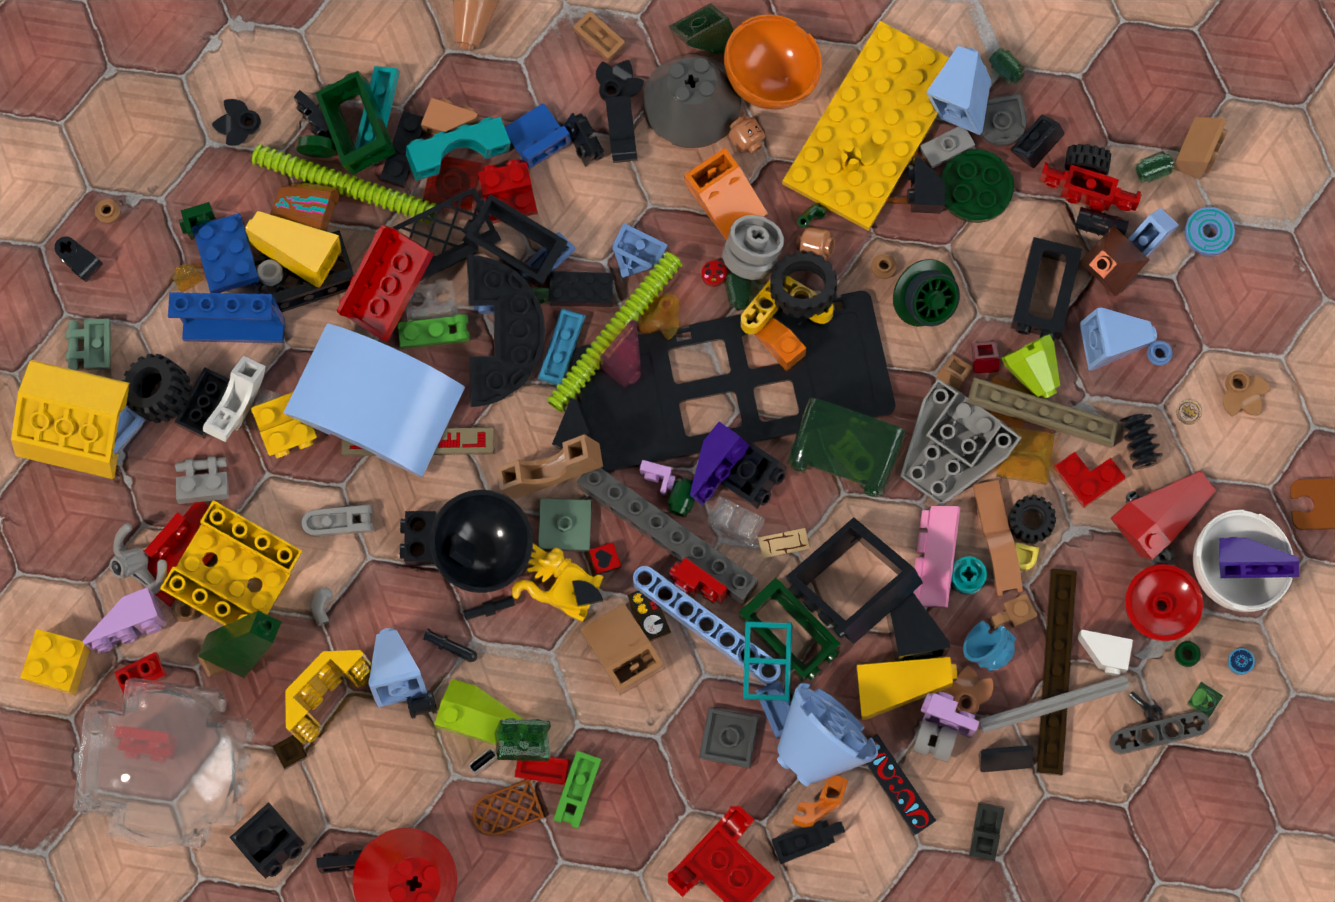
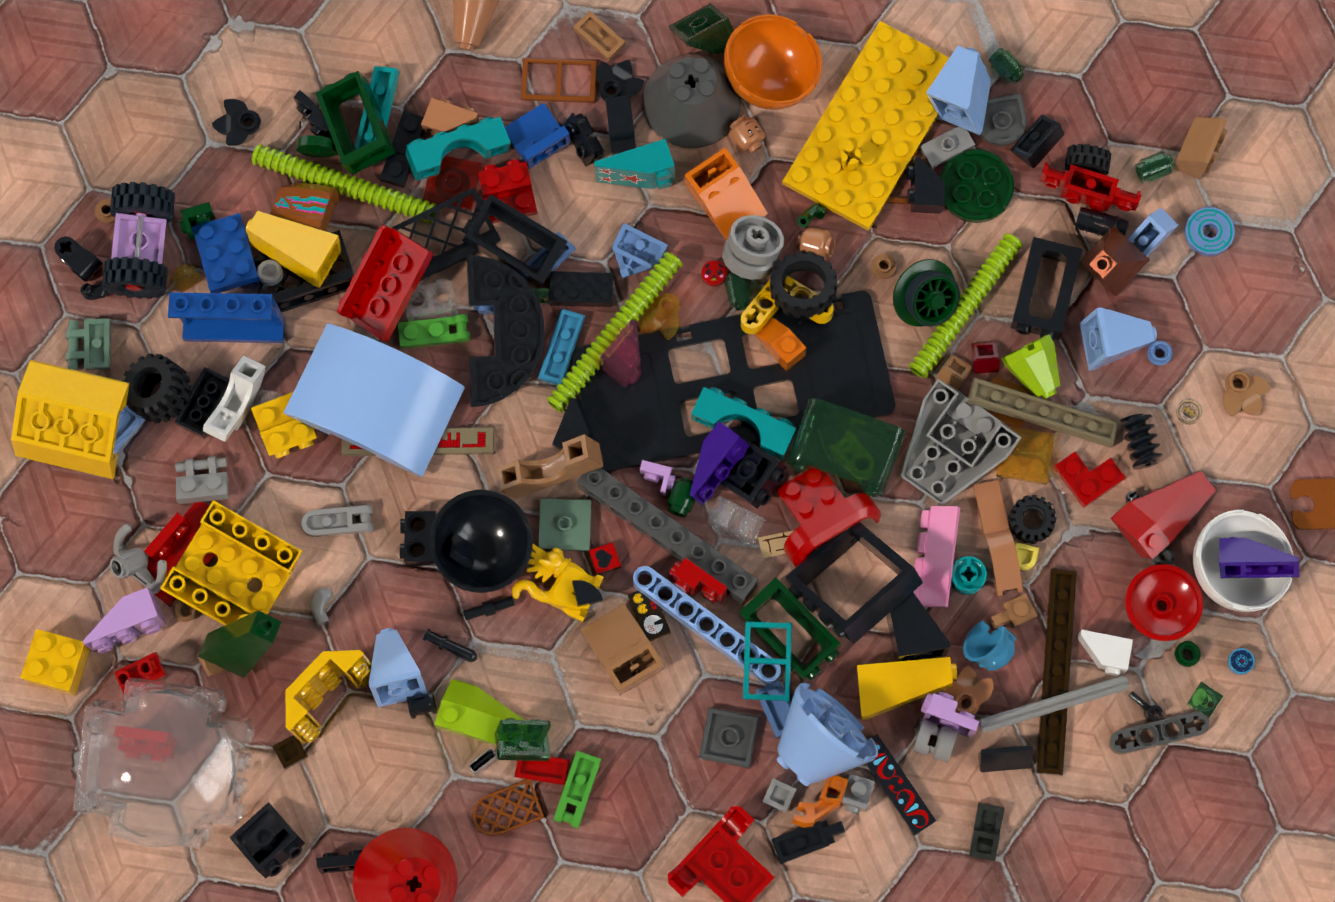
(93, 292): none -> black arm
(138, 240): none -> black plate
(558, 97): none -> dark orange window
(640, 167): none -> teal slope
(773, 434): none -> teal arch
(779, 795): none -> light grey plate
(820, 512): none -> red piece
(857, 794): none -> light grey bracket
(968, 302): none -> lime piece

